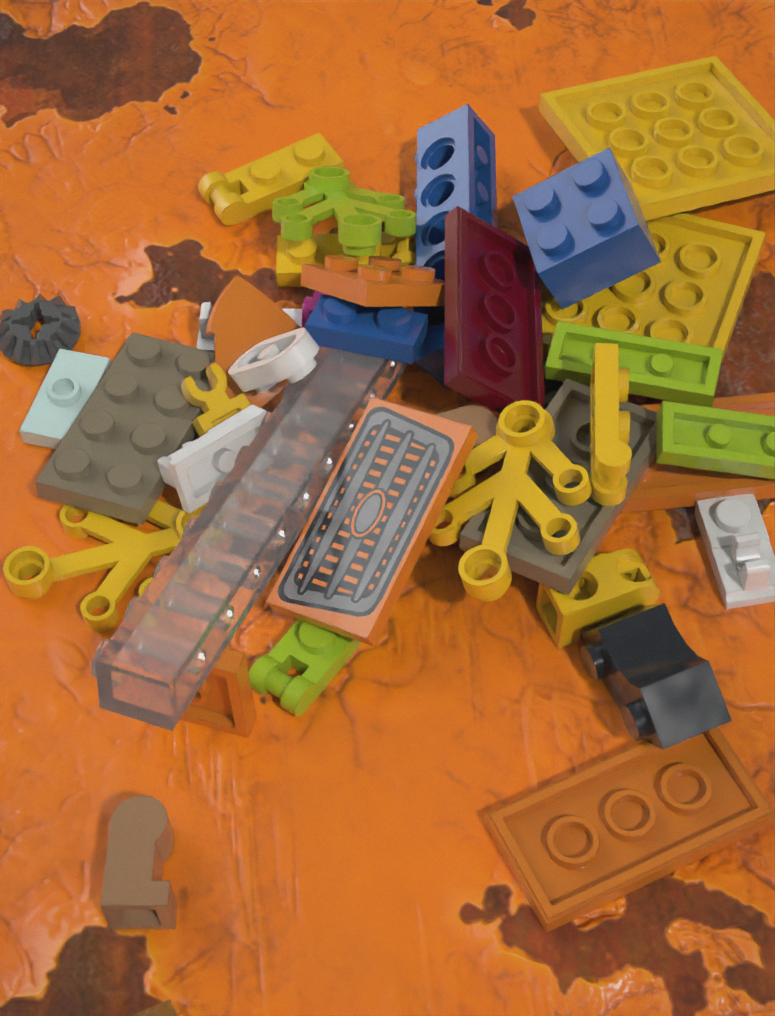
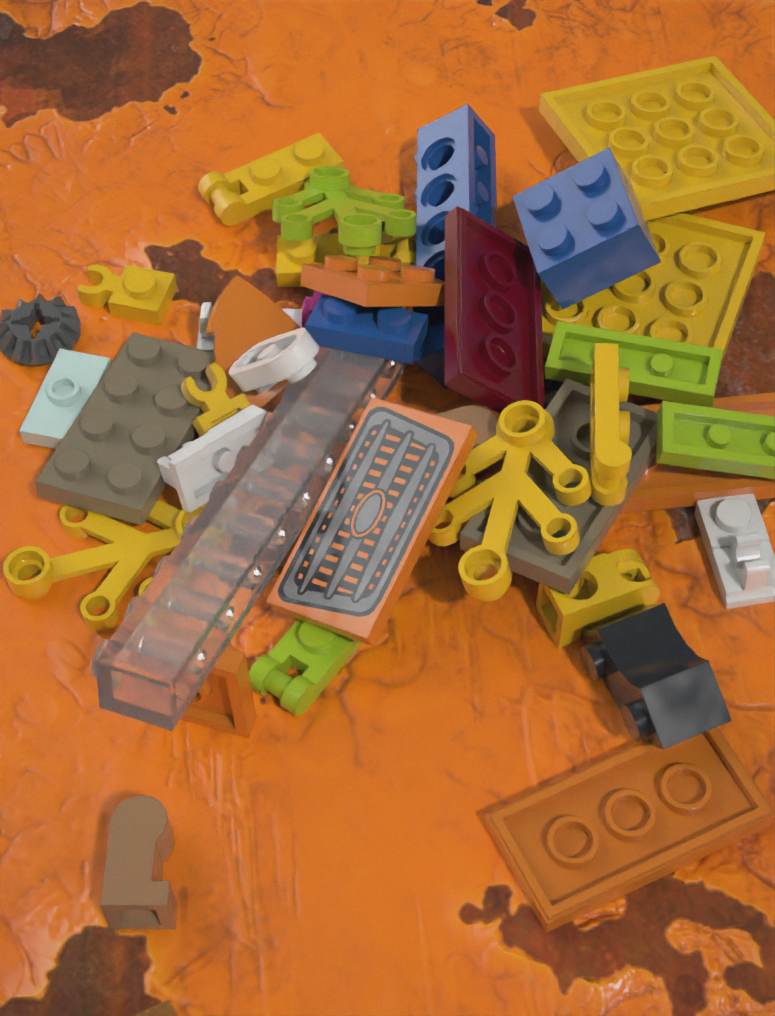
(134, 295): none -> yellow plate

